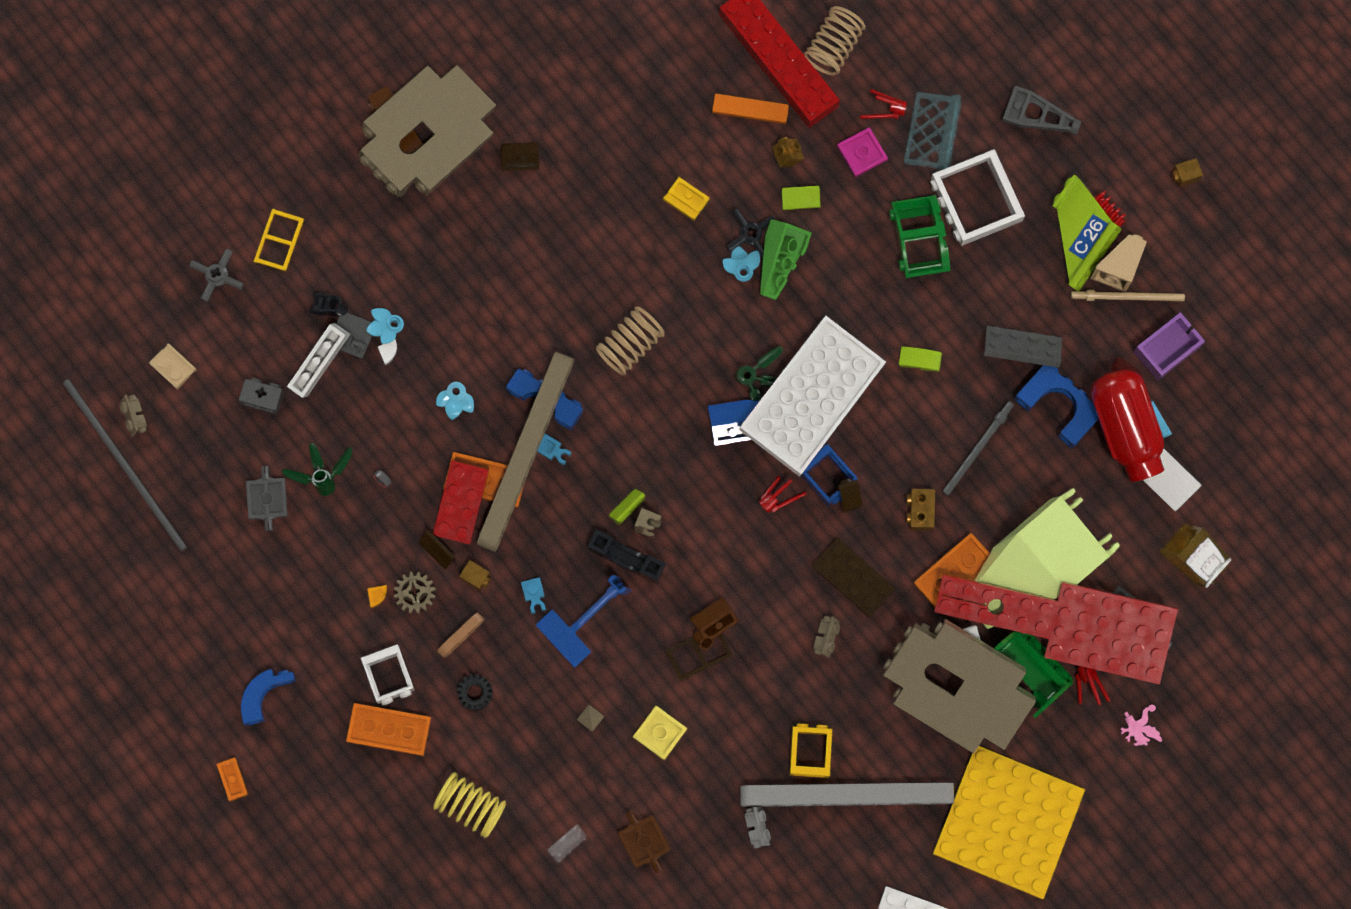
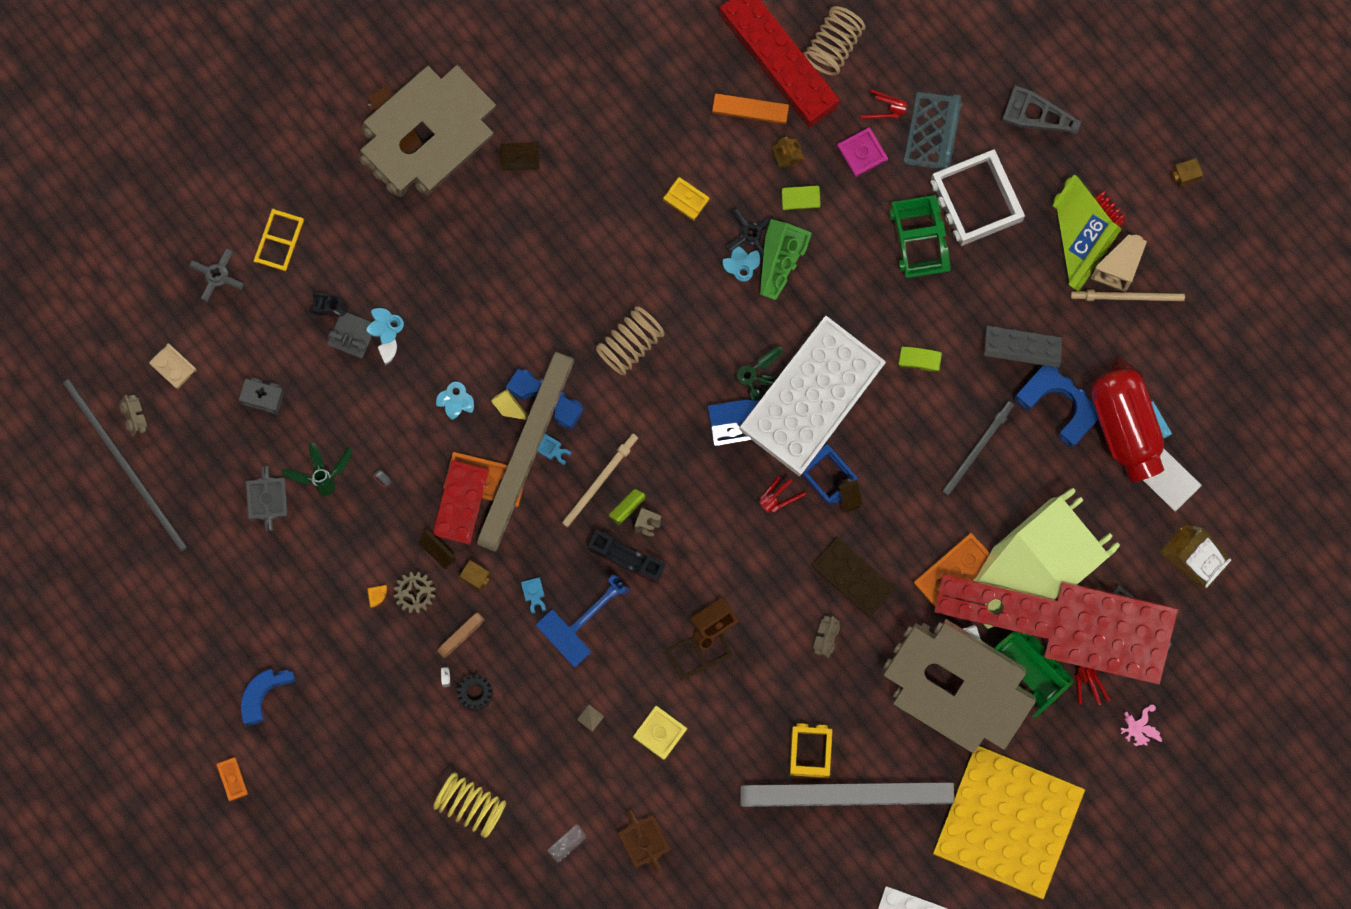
(318, 360): white brick -> none
(378, 657): white window -> none
(388, 729): orange plate -> none
(445, 677): none -> white tile
(509, 406): none -> light yellow tile
(622, 452): none -> tan bar
(756, 818): light grey hinge -> none
(921, 509): pearl gold brick -> none
(1168, 346): medium lavender piece -> none

